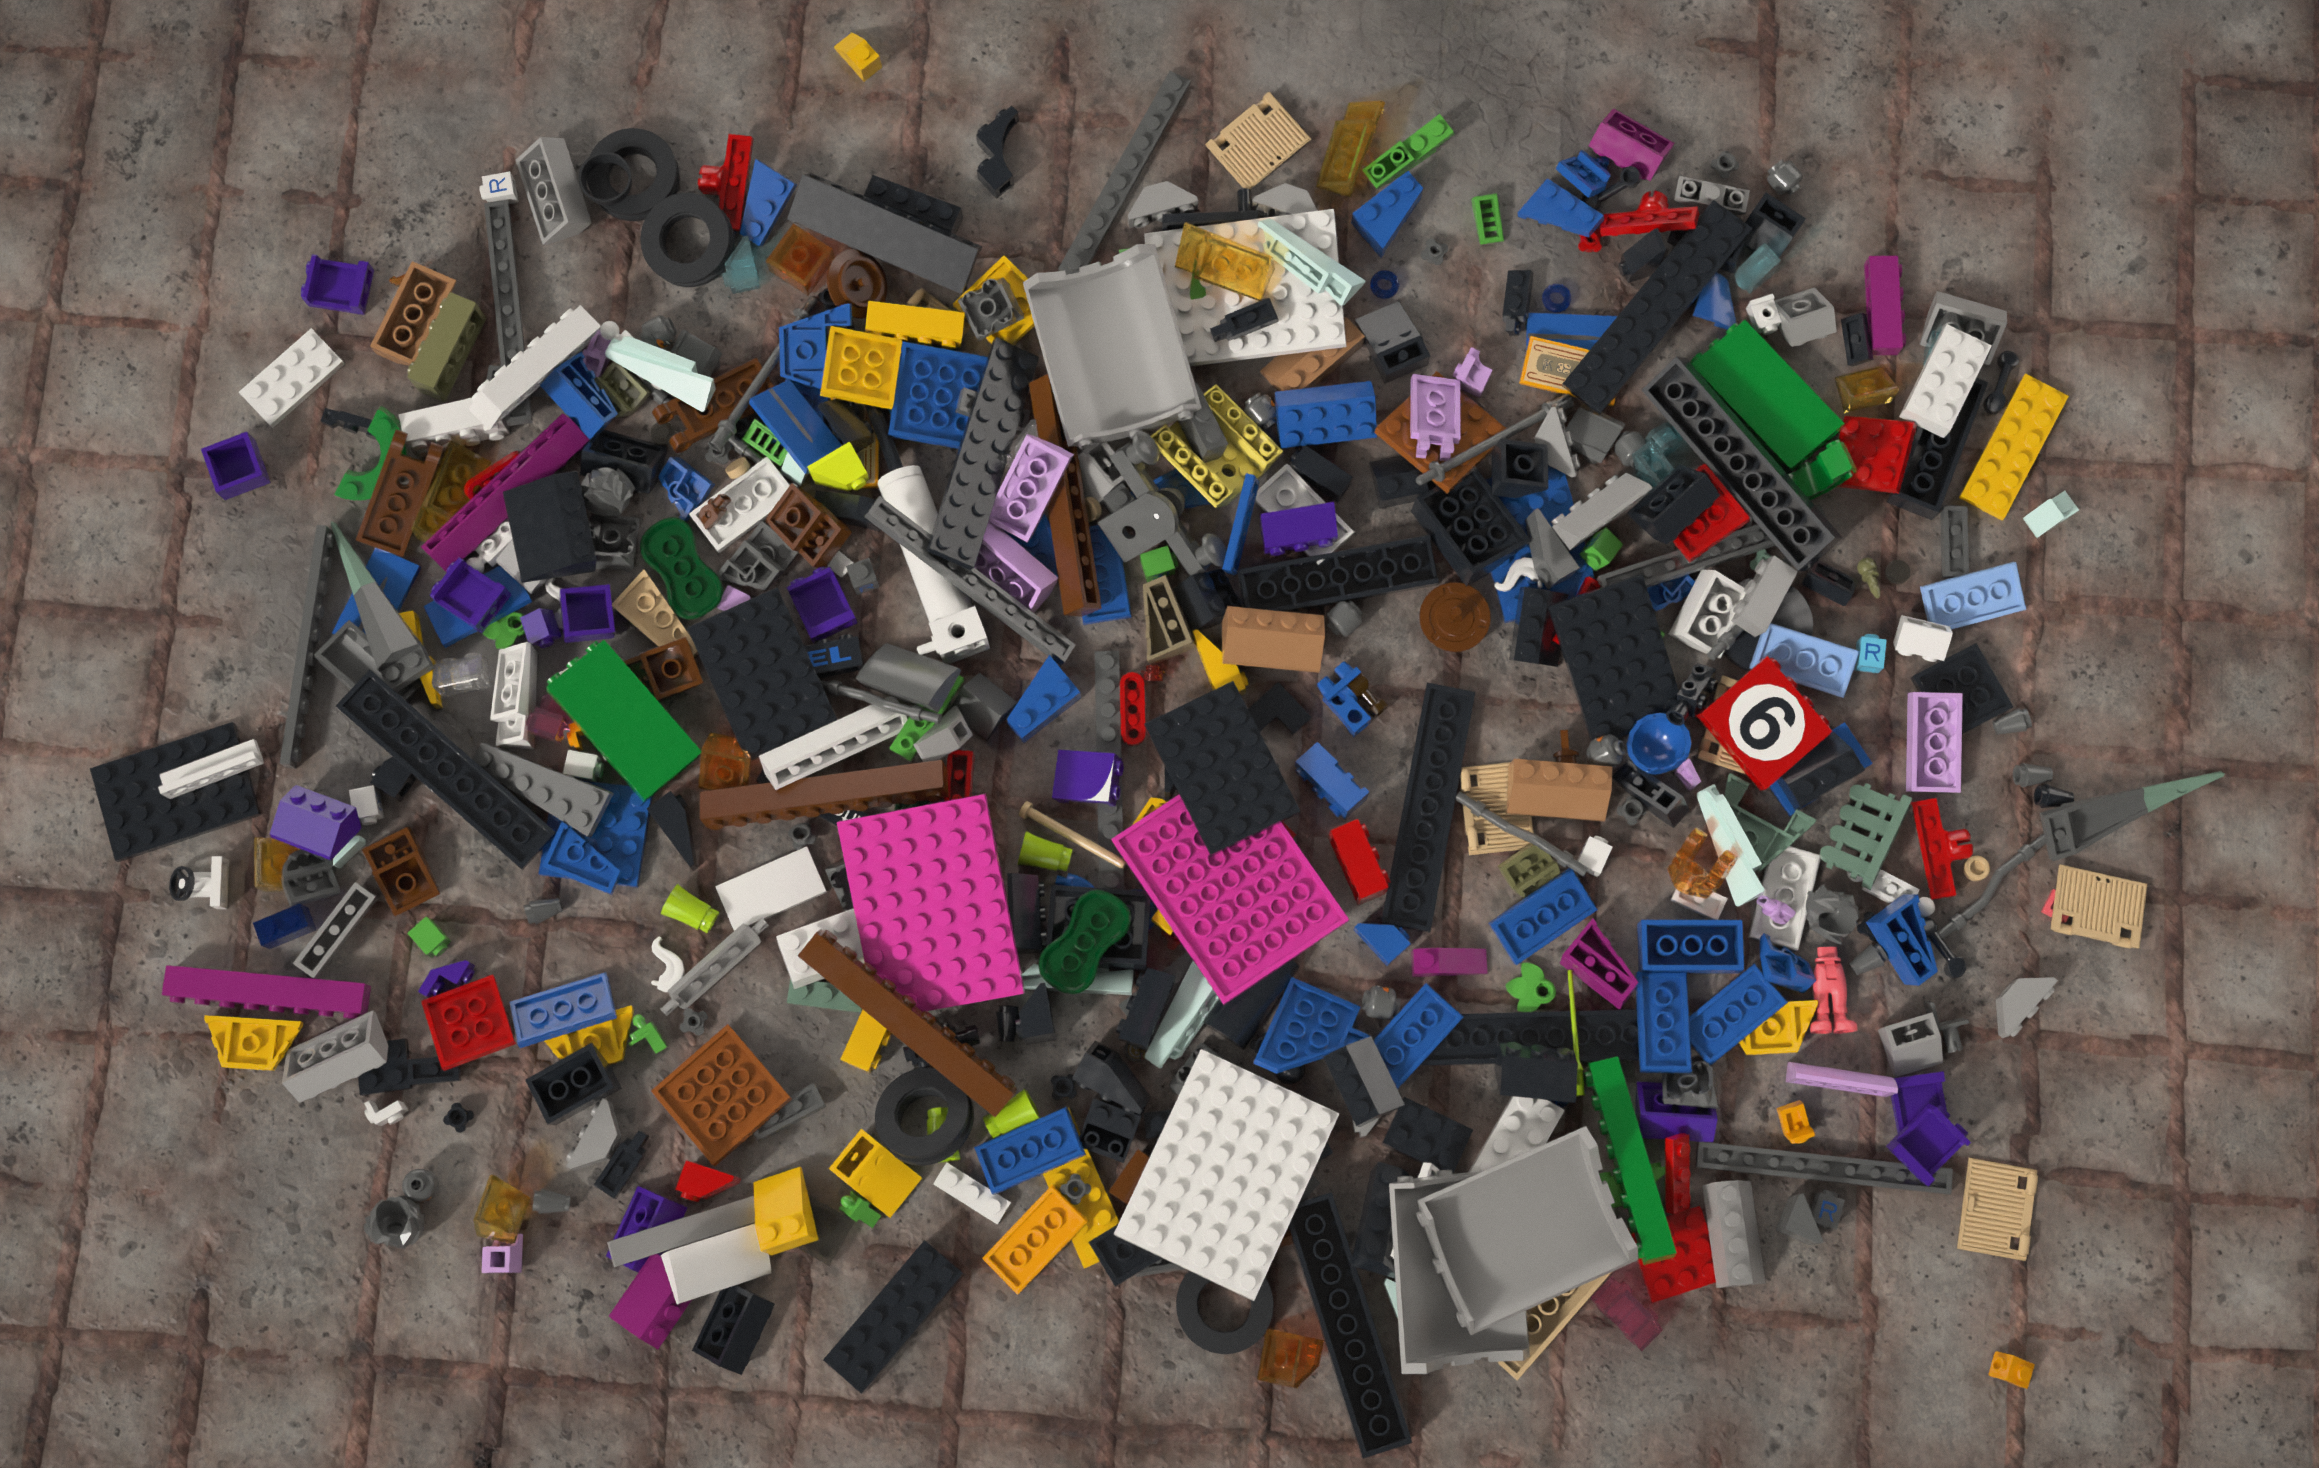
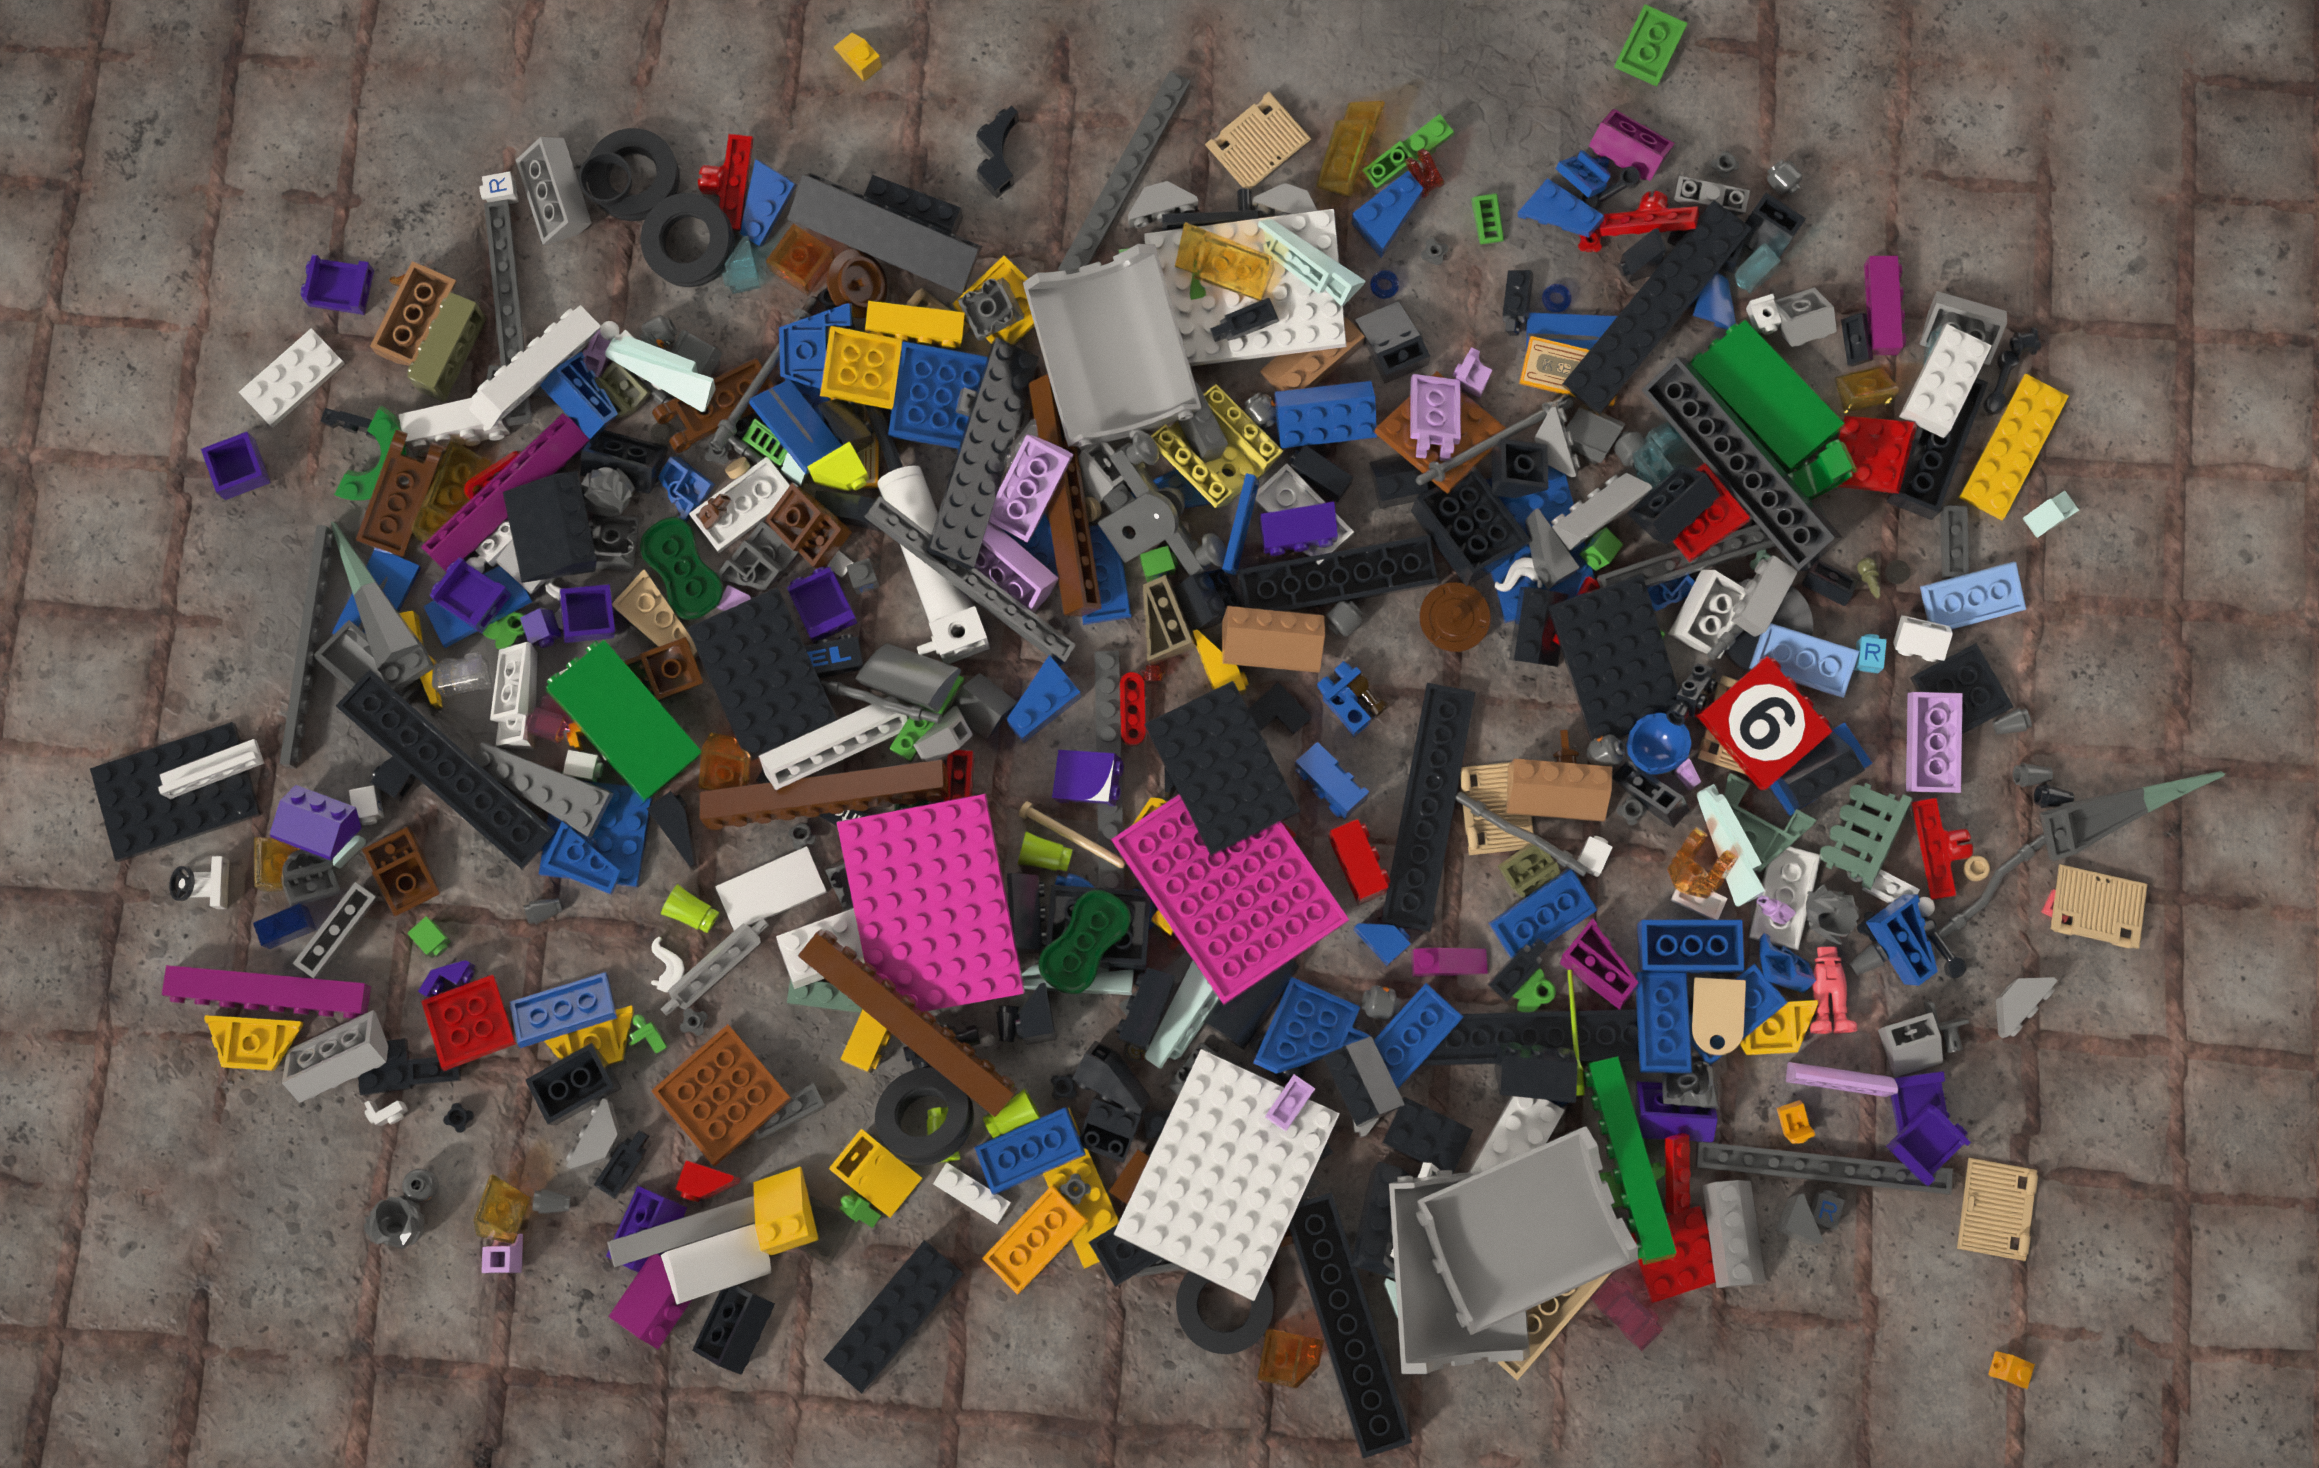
(1289, 1103): none -> lavender plate
(1429, 177): none -> clear red piece
(1517, 970): none -> black hinge
(1650, 45): none -> bright green plate
(1718, 1011): none -> tan tile
(2025, 342): none -> black brick

